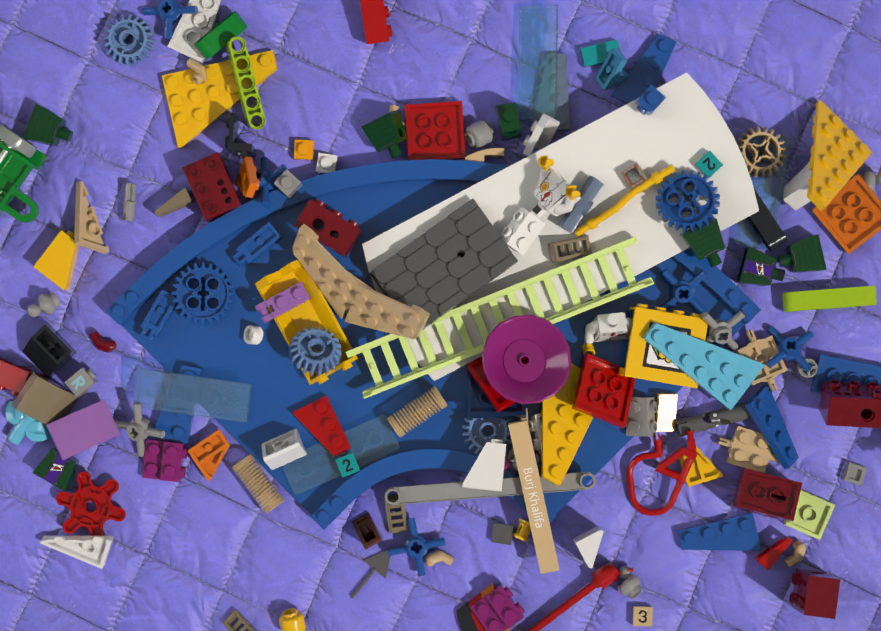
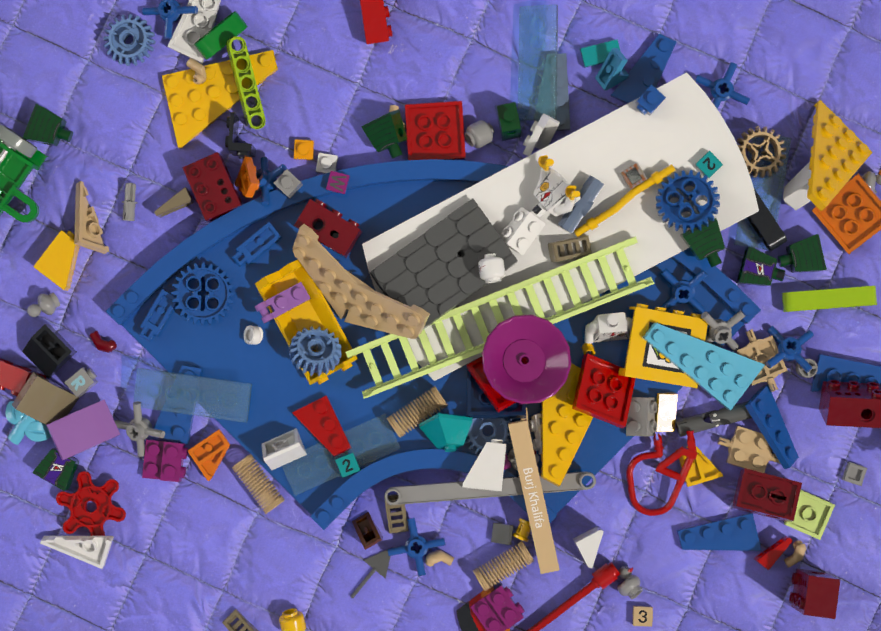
(337, 182): none -> magenta tile
(447, 430): none -> teal slope
(479, 155): tan slope -> none
(491, 268): none -> white head
(510, 566): none -> tan piece
(728, 87): none -> blue bar

